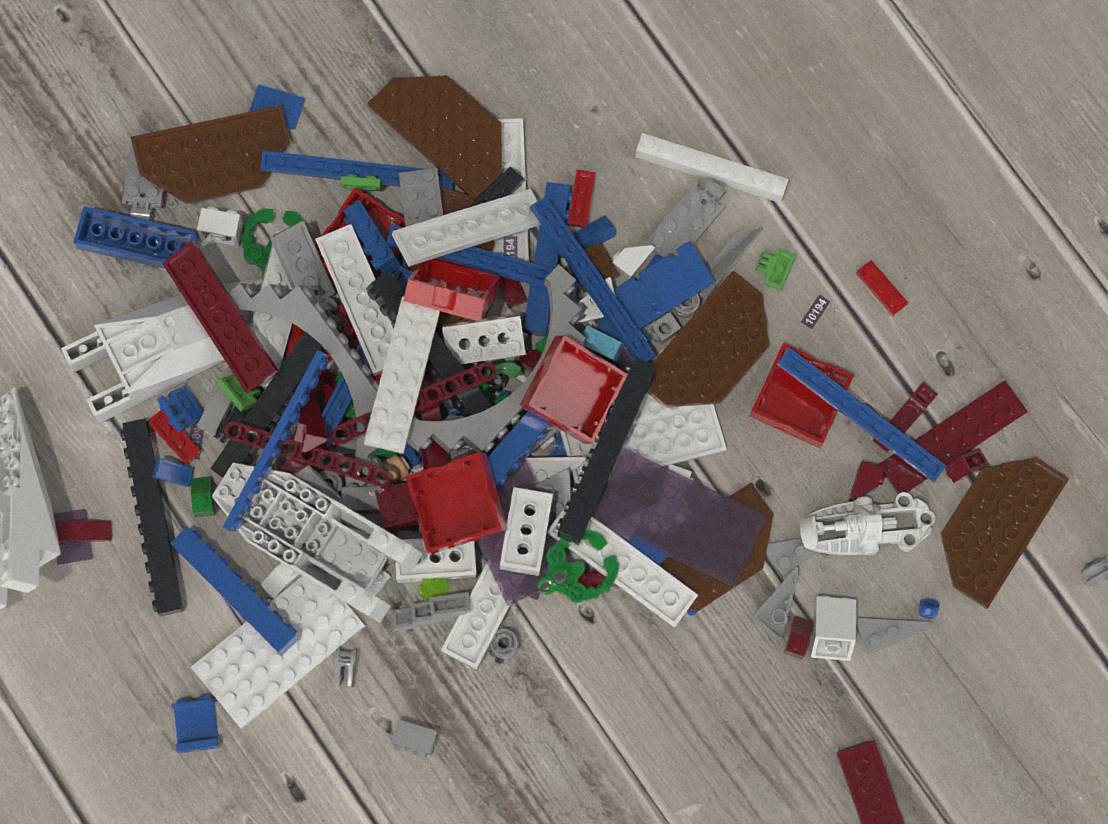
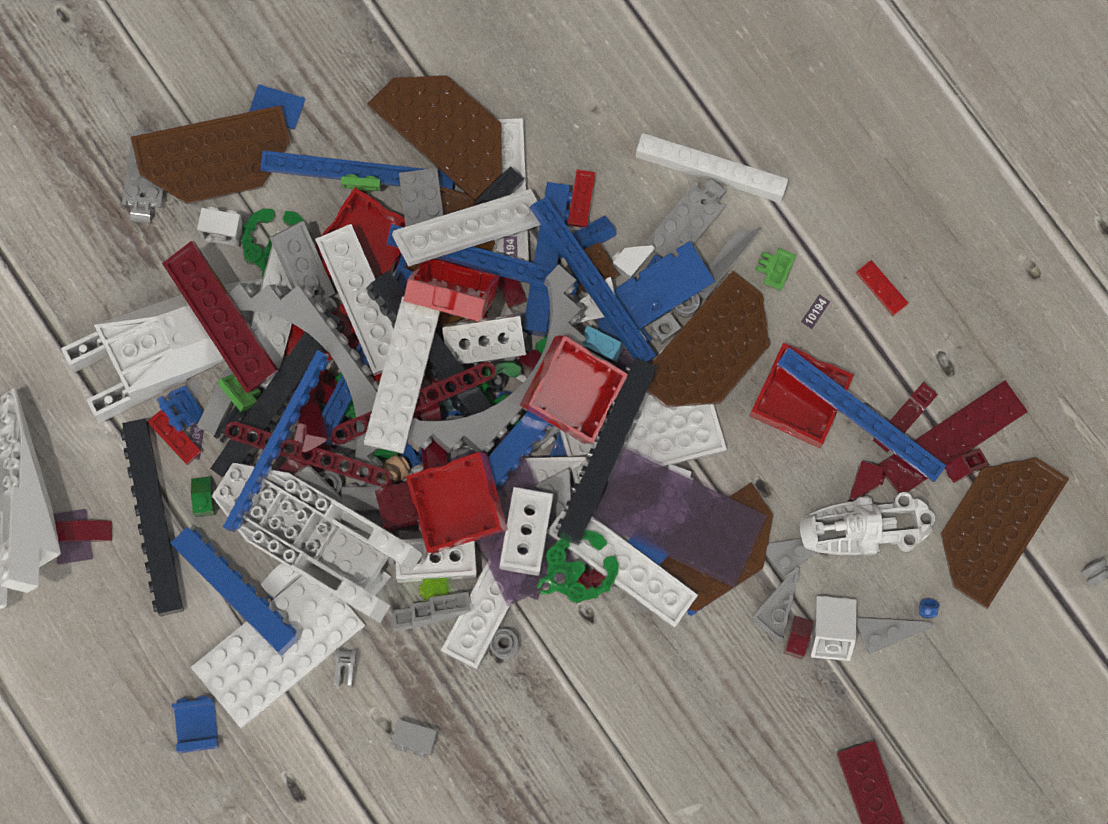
(129, 237): blue brick -> none
(172, 472): blue tile -> none
(371, 237): blue brick -> none

